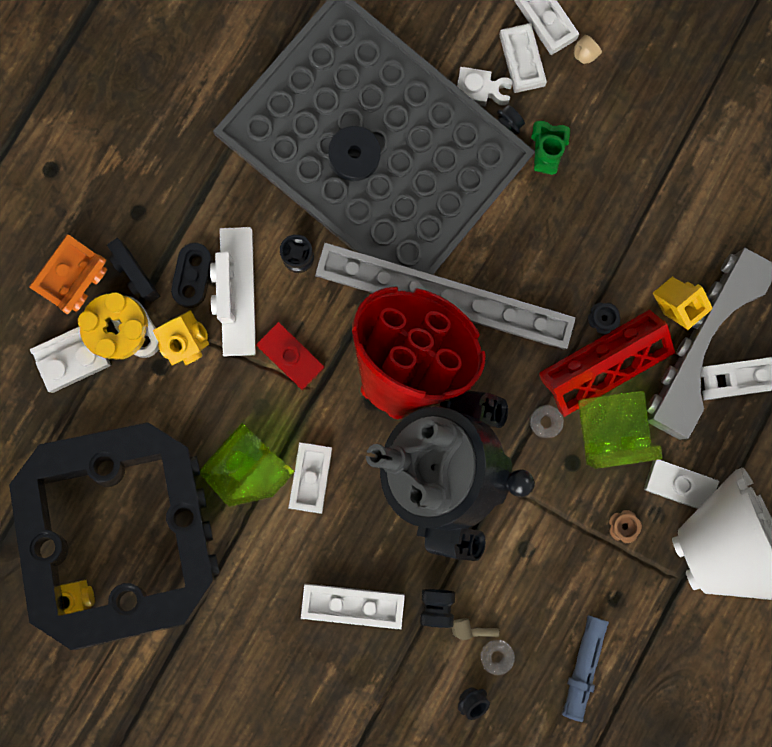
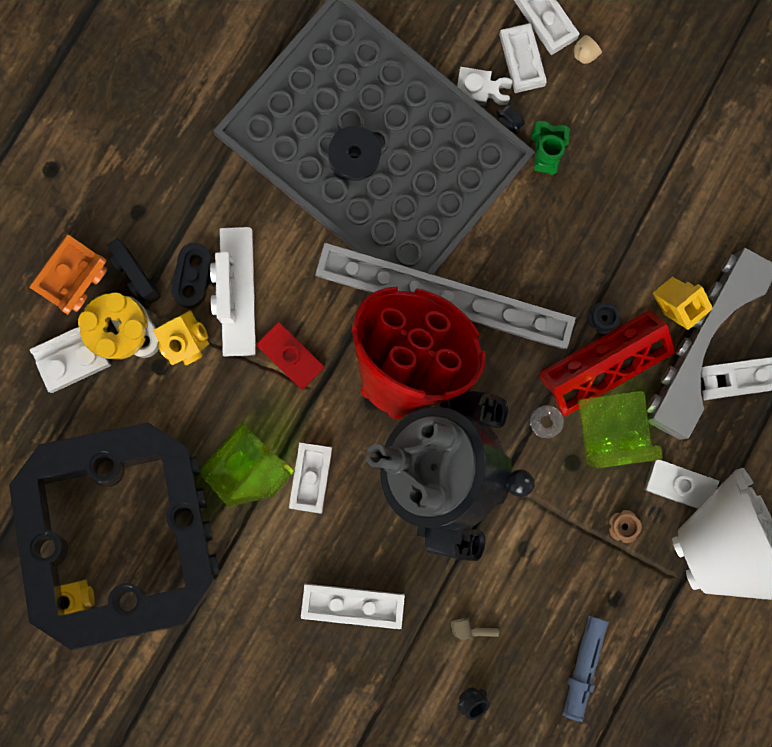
(293, 248): black wheel -> none
(437, 616): black wheel -> none
(505, 664): clear plate -> none

